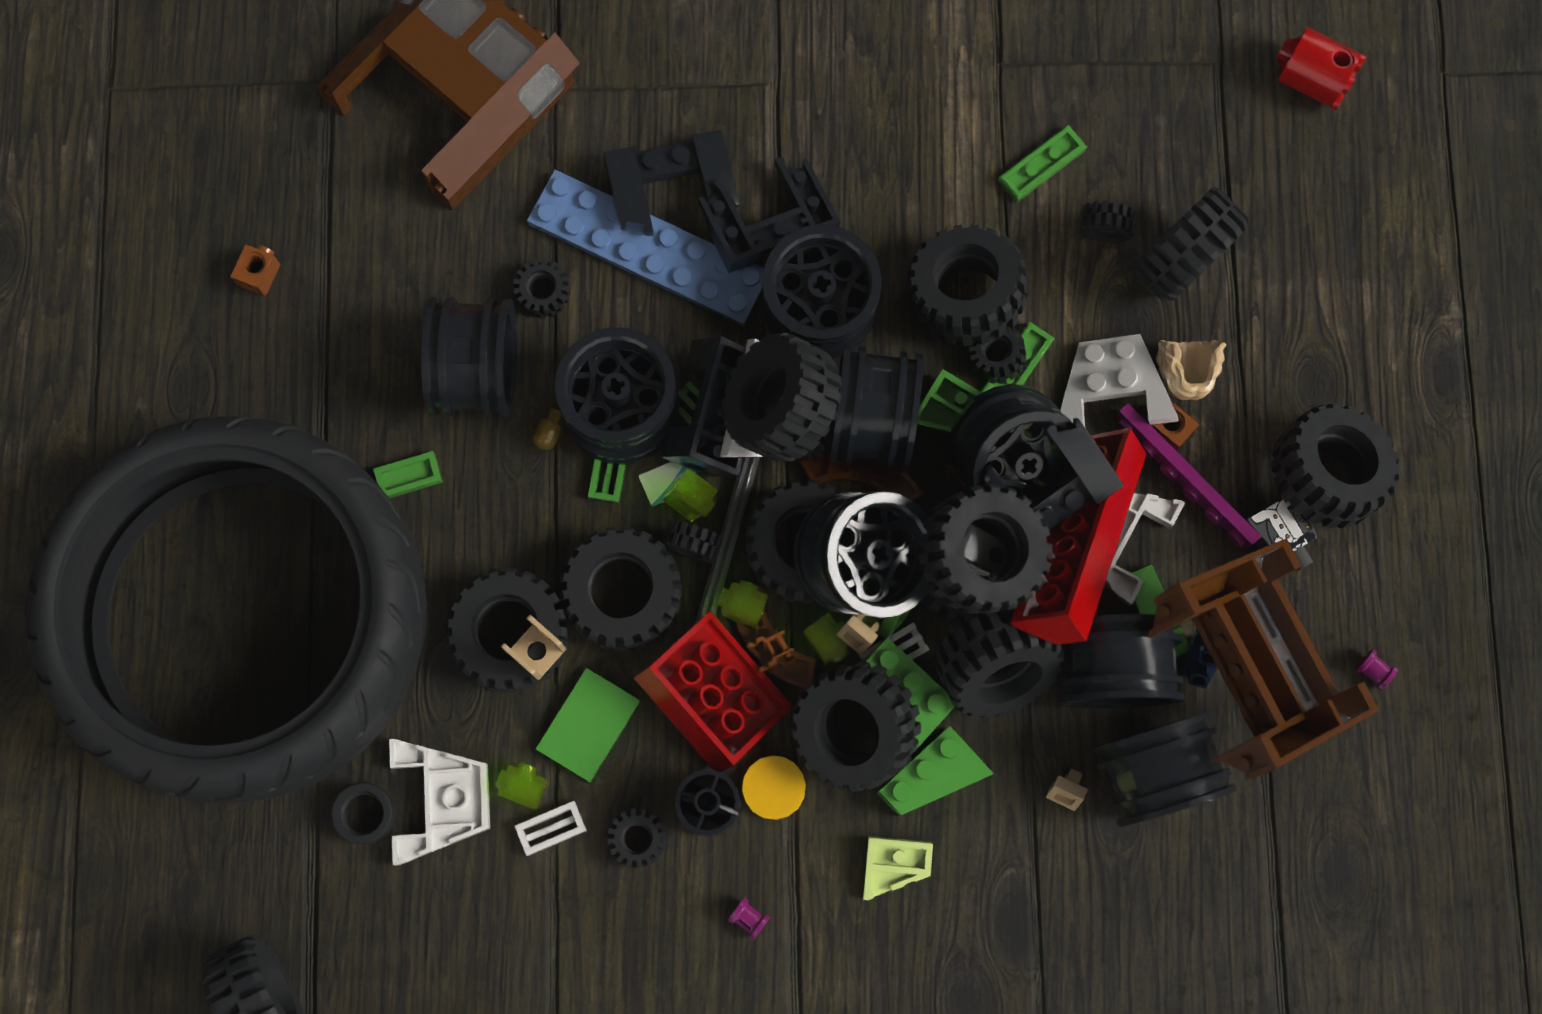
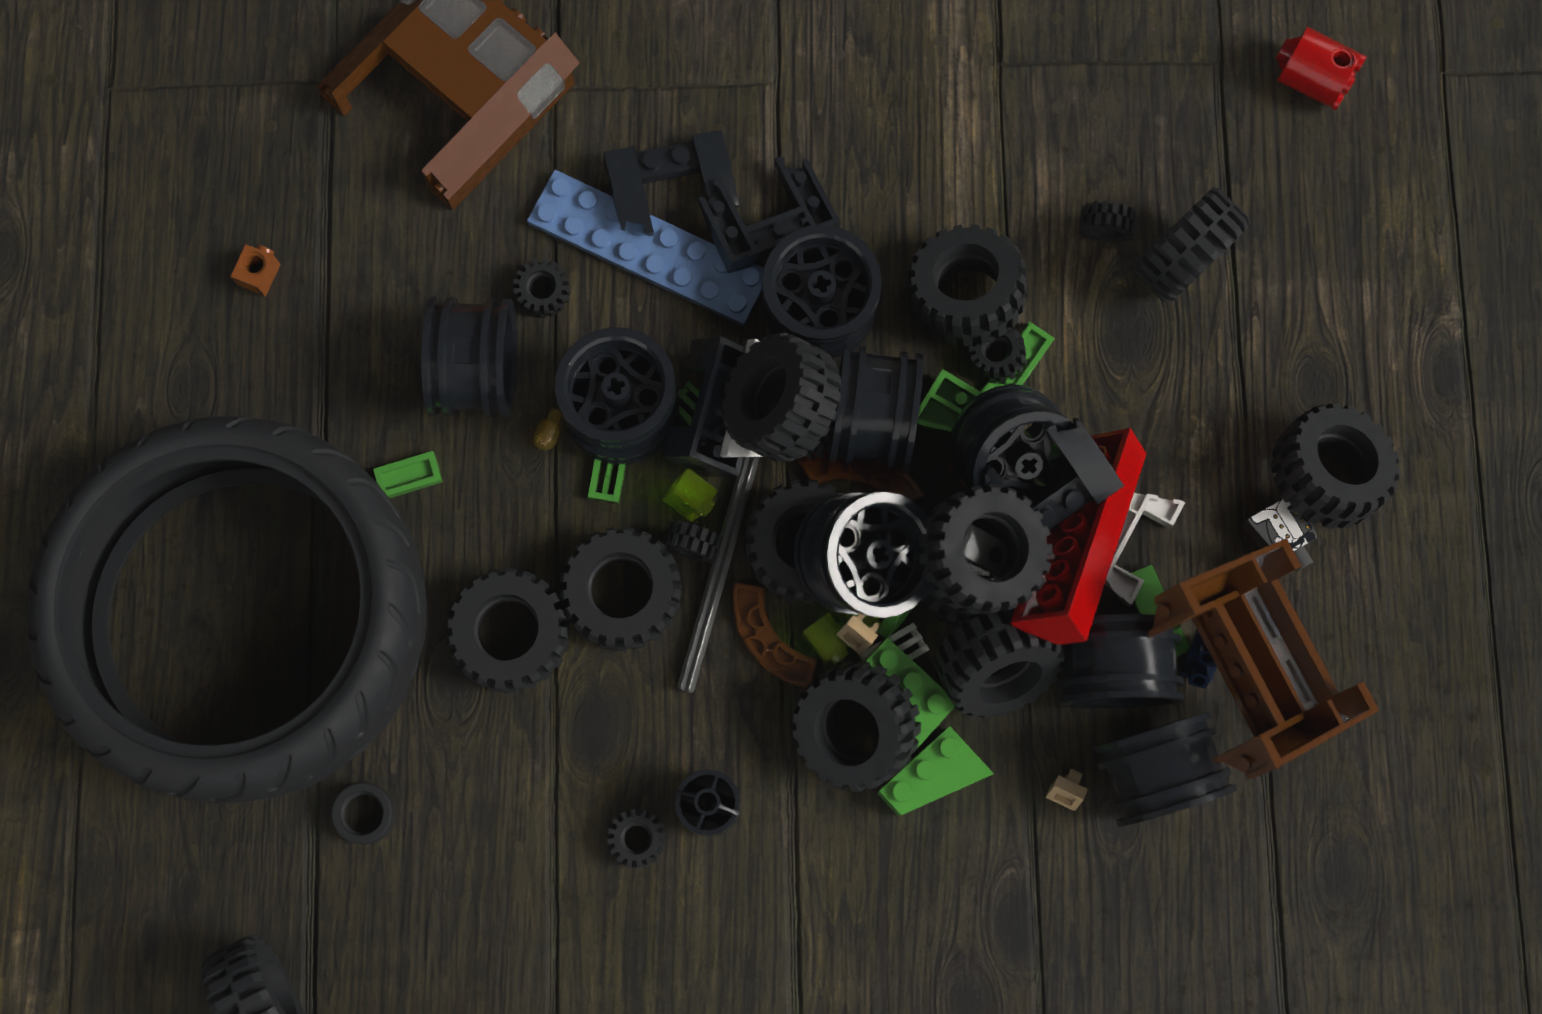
(454, 799): white wing -> none
(521, 785): clear neon green brick -> none
(525, 839): white tile -> none
(536, 633): tan piece -> none
(588, 725): bright green tile -> none
(659, 480): sticker -> none
(713, 693): red slope -> none
(743, 603): clear neon green brick -> none
(749, 918): magenta bush -> none
(773, 787): yellow tile -> none
(785, 651): dark orange piece -> none
(895, 863): yellowish green wing -> none
(1042, 163): bright green tile -> none
(1116, 370): white wing -> none
(1184, 428): dark orange brick -> none
(1190, 367): tan hair -> none
(1193, 484): magenta plate -> none
(1376, 669): magenta bush -> none

